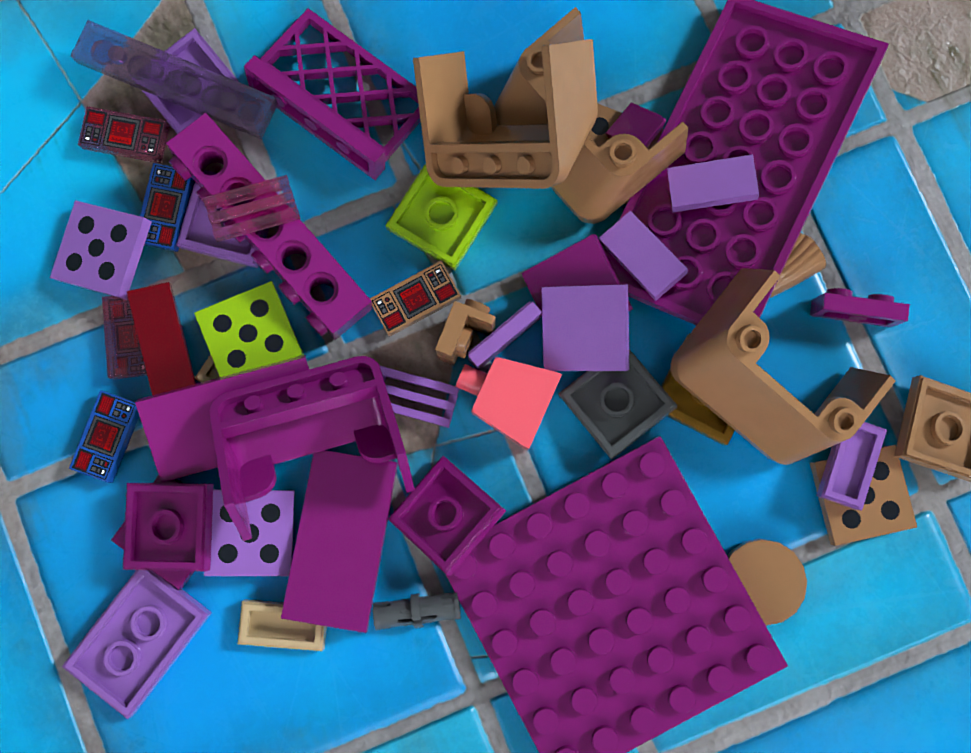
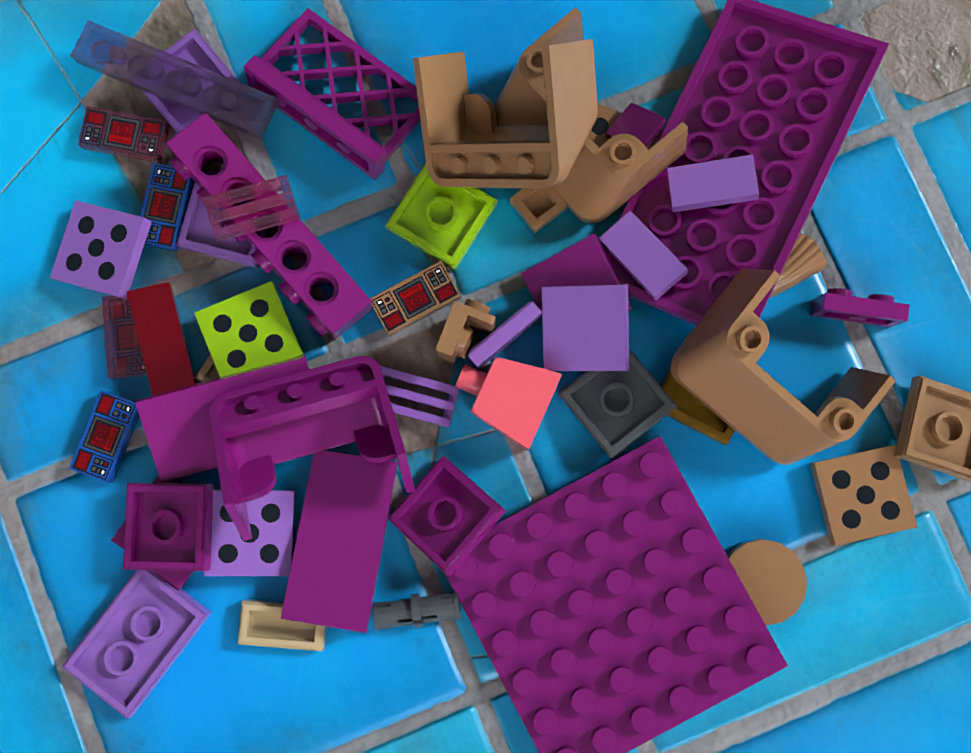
(538, 206): none -> medium nougat plate
(852, 467): medium lavender tile -> none

